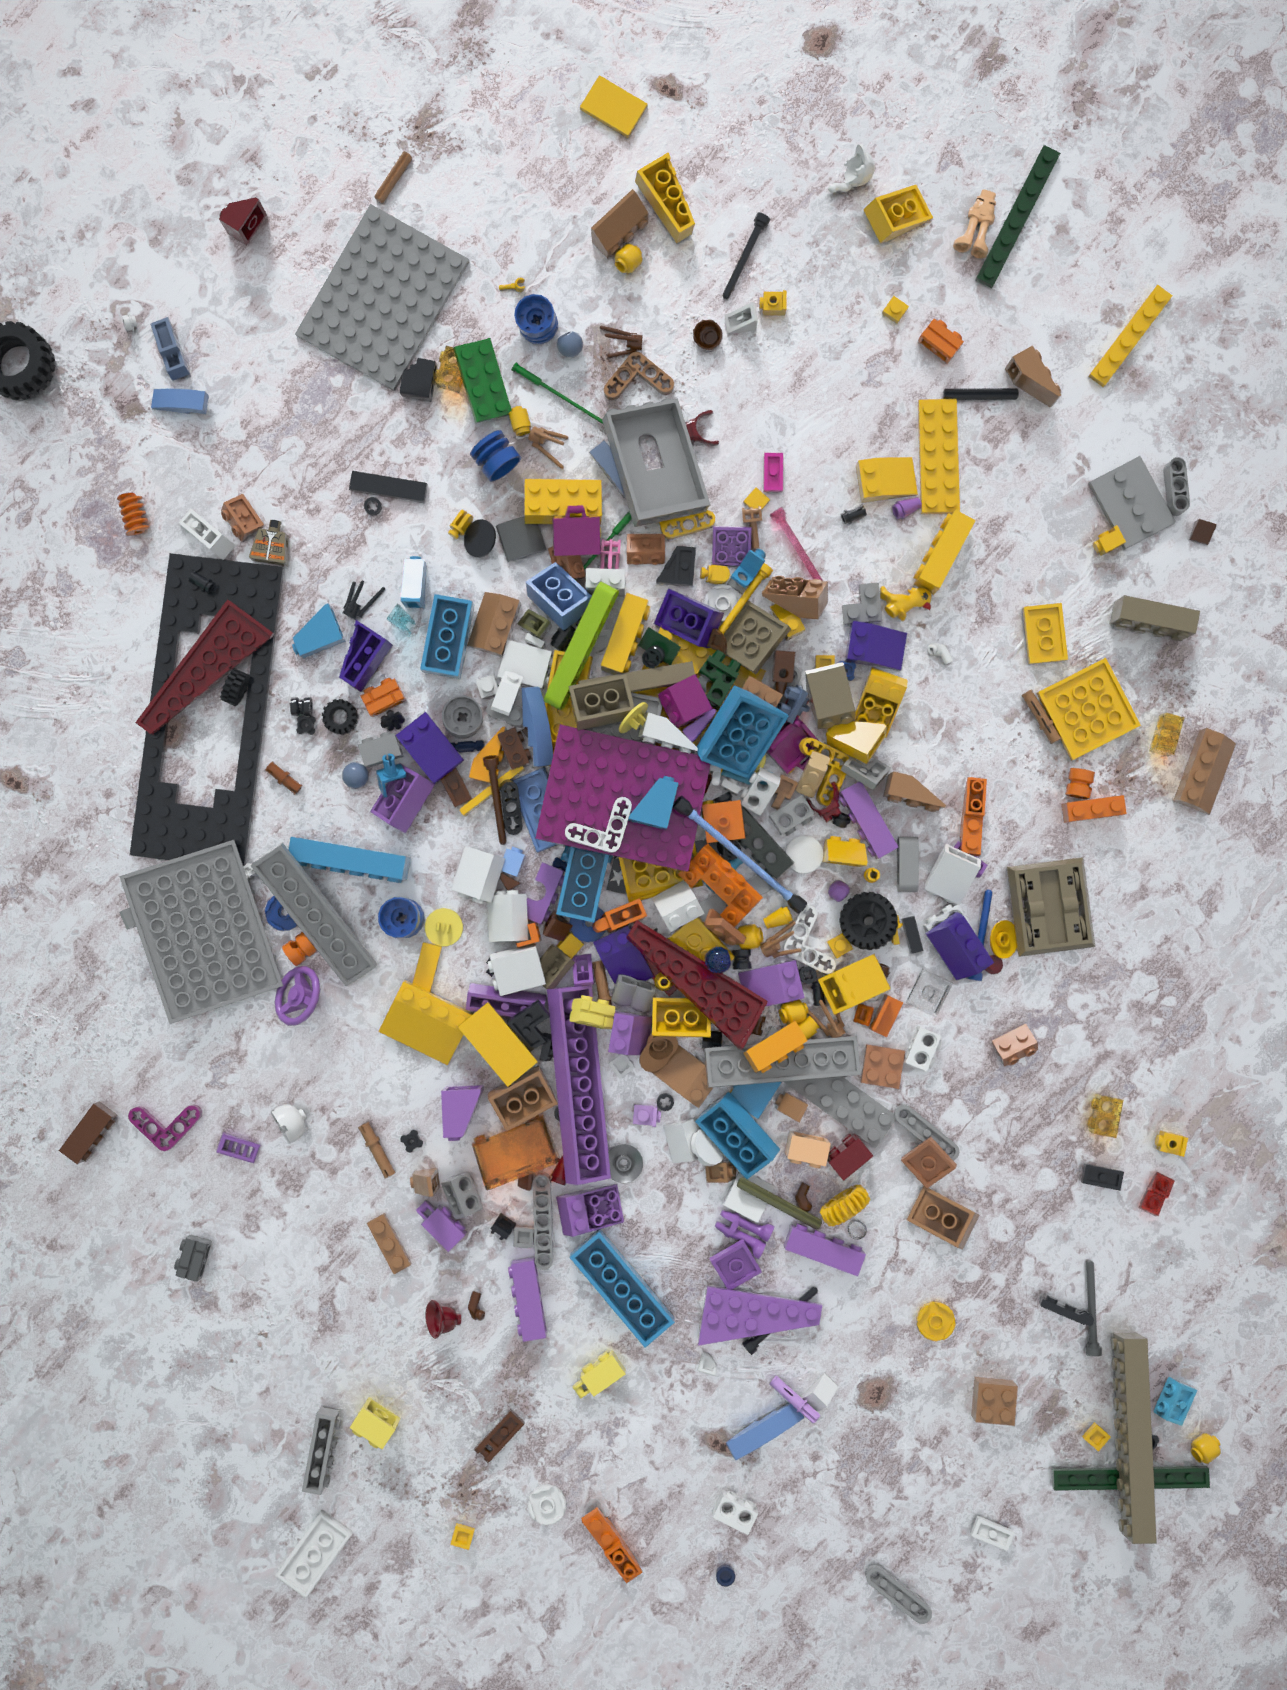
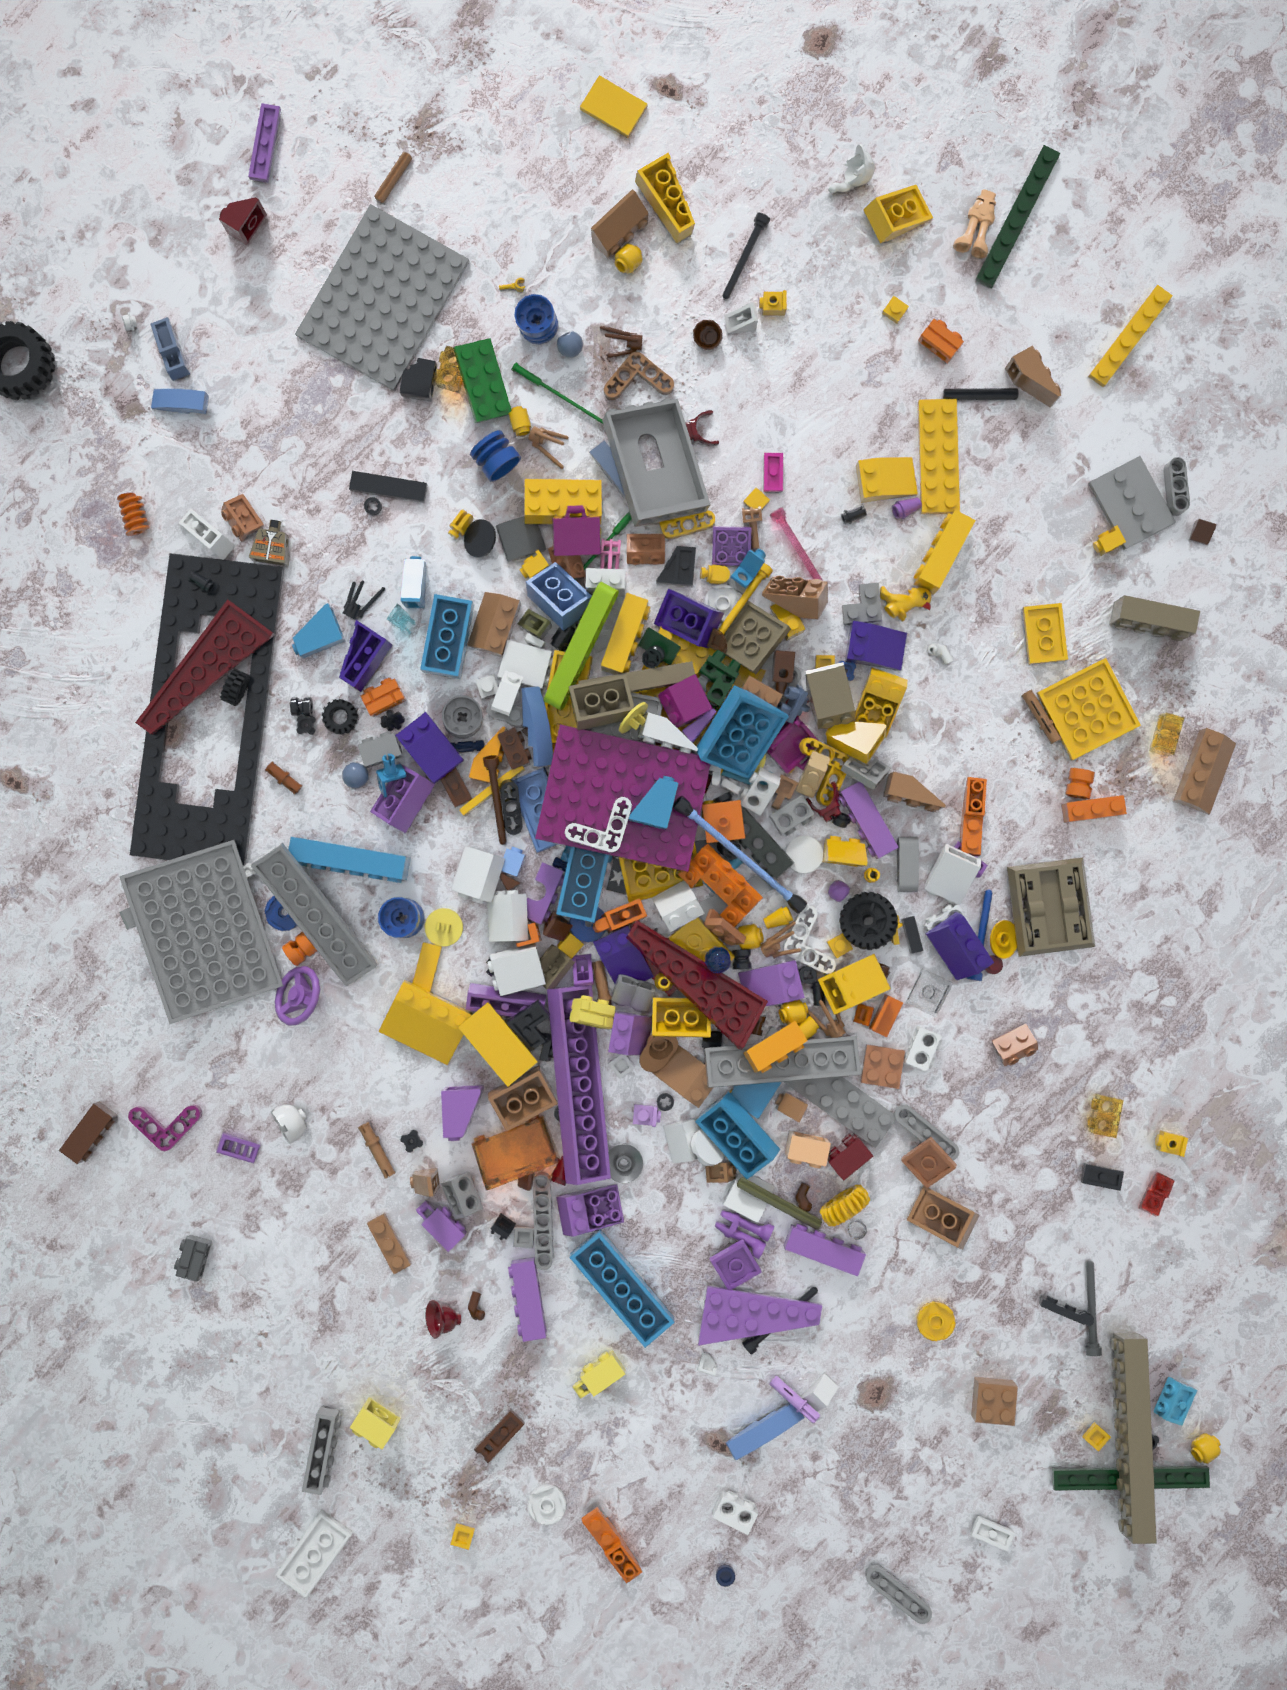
(264, 142): none -> medium lavender plate
(533, 565): none -> yellow brick

